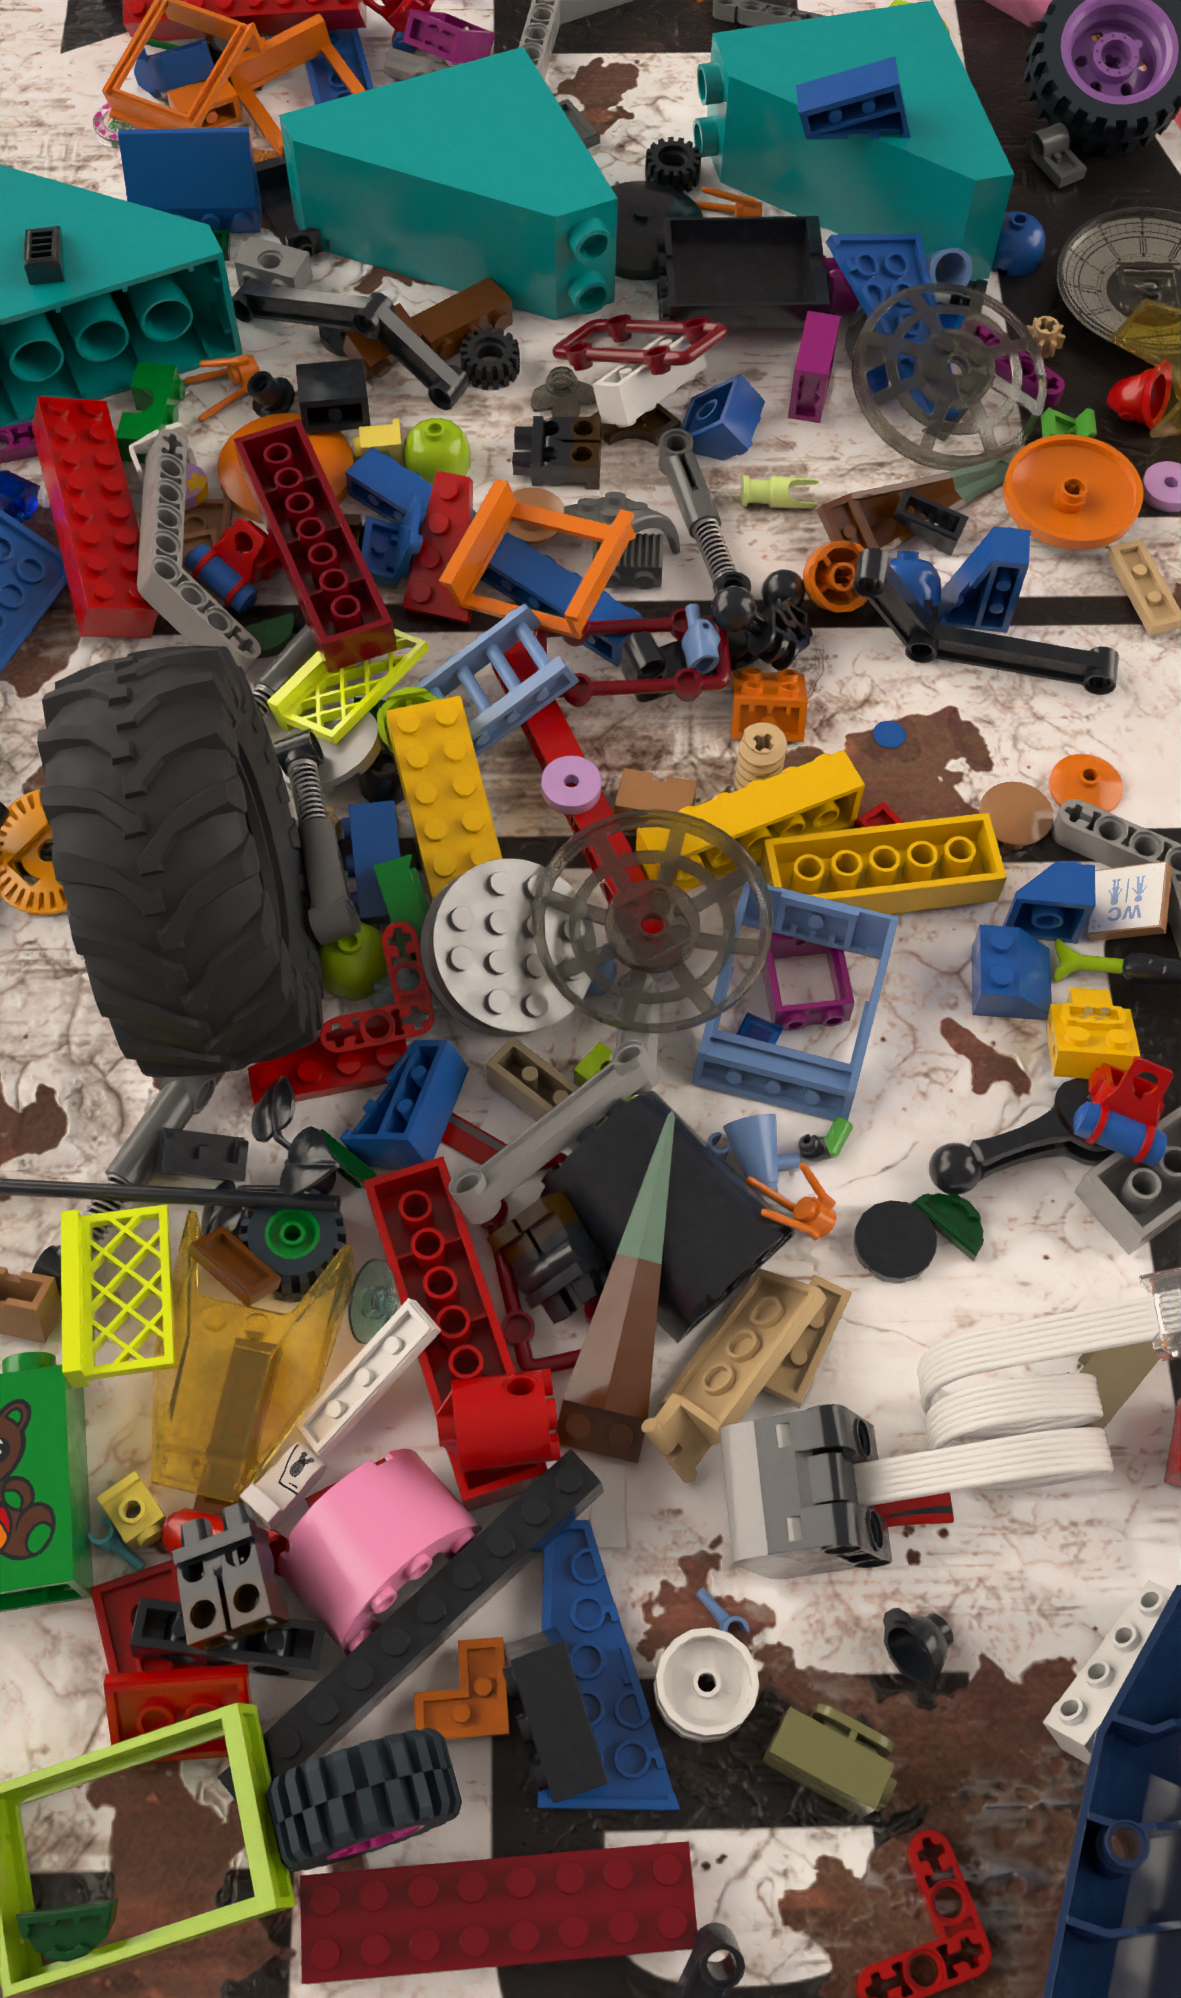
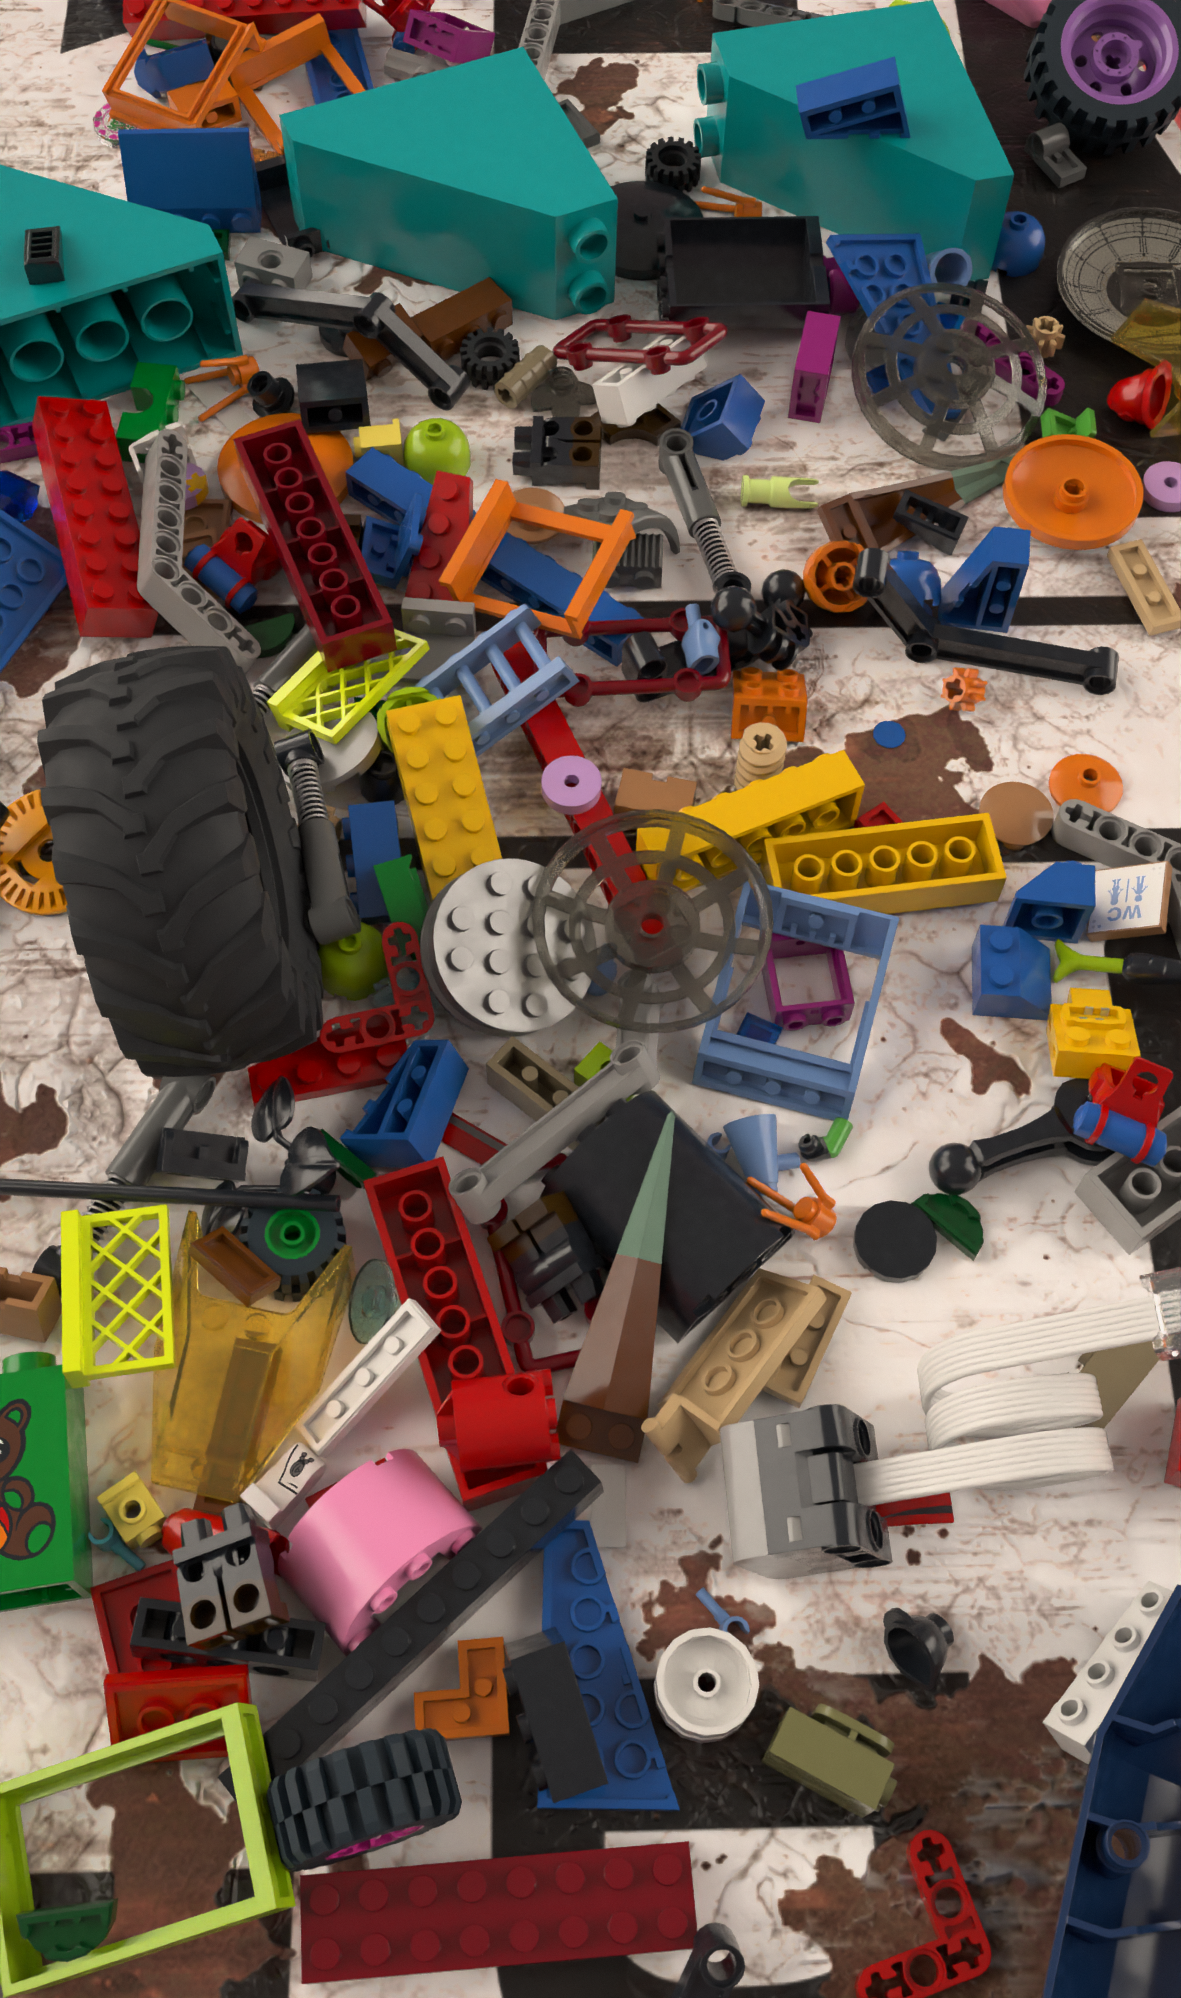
(445, 627): none -> light grey bracket
(525, 376): none -> dark tan axle
(963, 689): none -> orange gear

